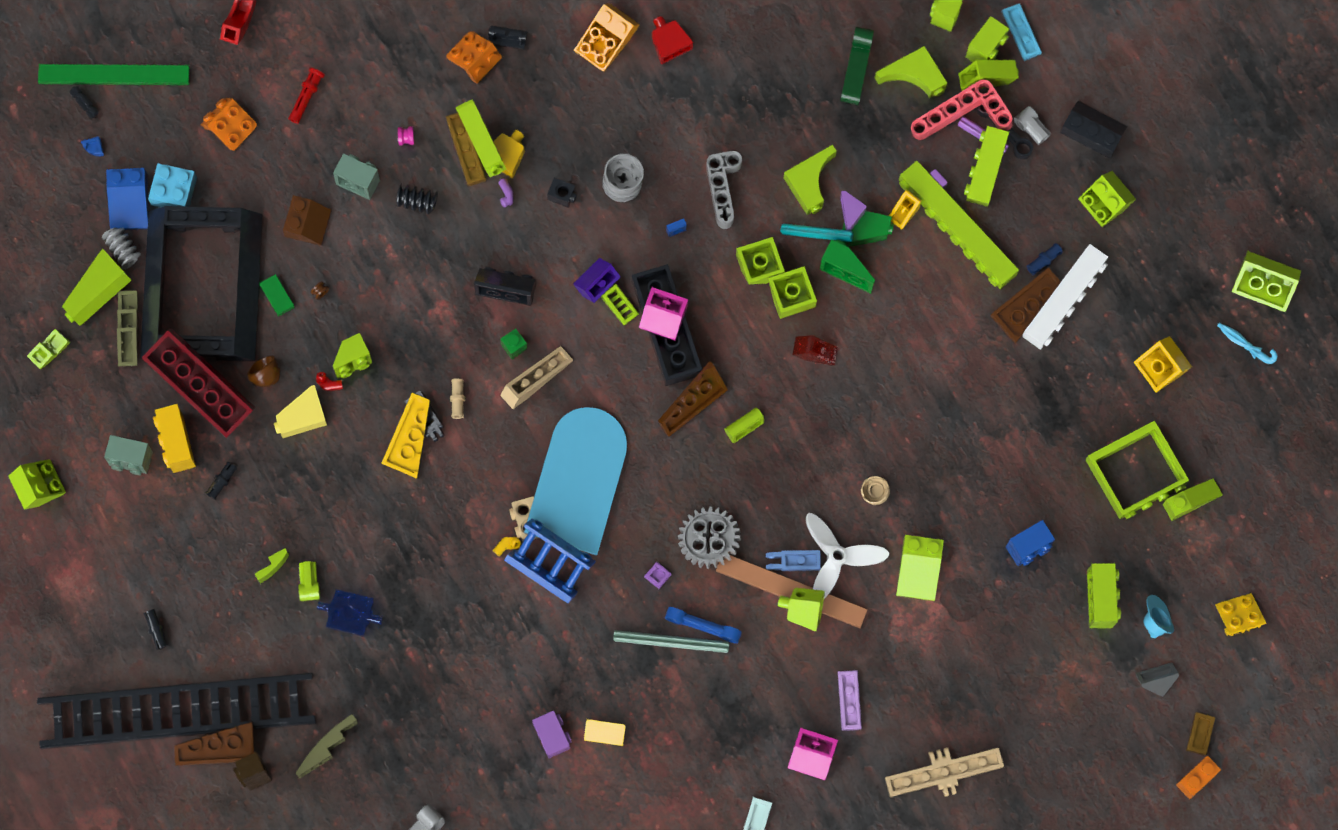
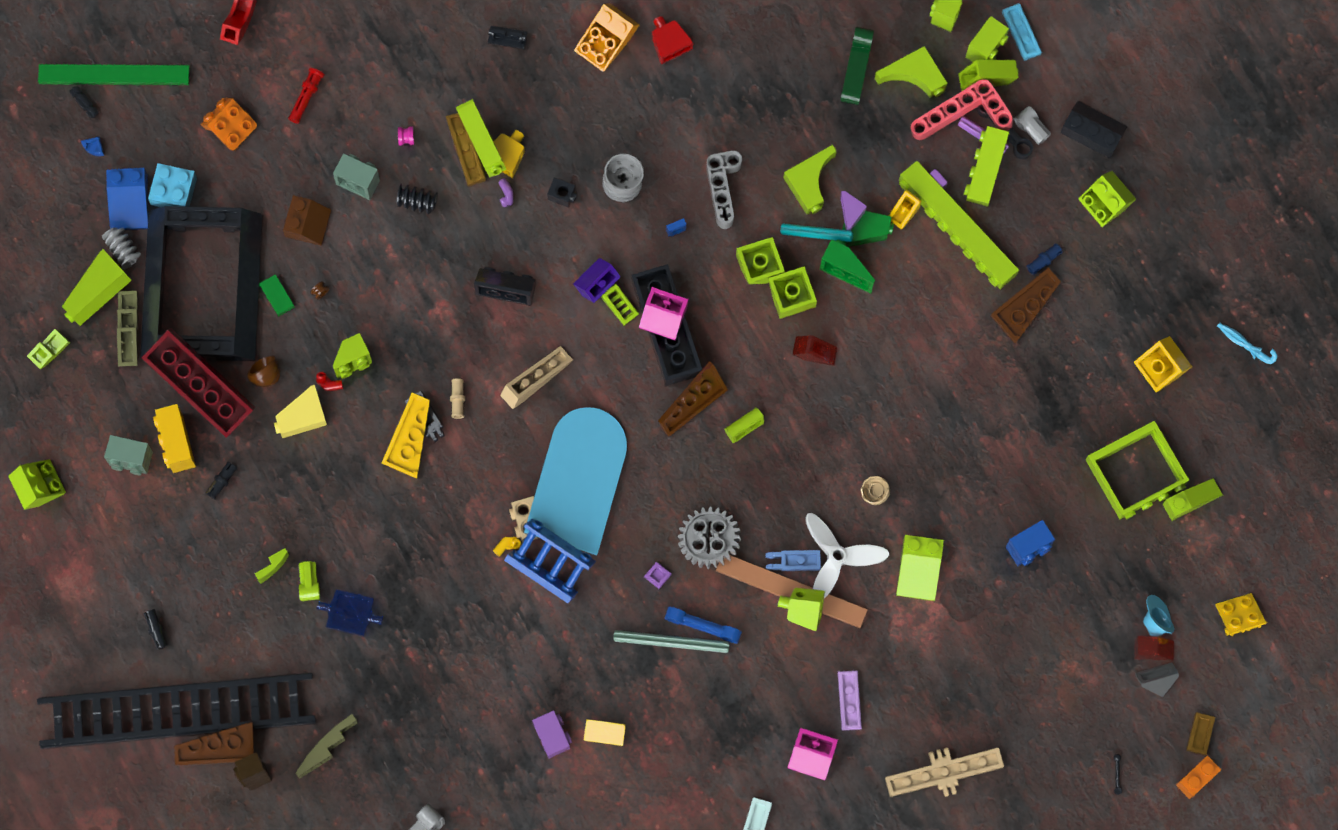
(474, 55): orange bracket -> none
(513, 343): green brick -> none
(1065, 296): white brick -> none
(1103, 595): lime brick -> none
(1117, 790): none -> black hinge
(1153, 648): none -> clear red slope
(1266, 281): lime slope -> none

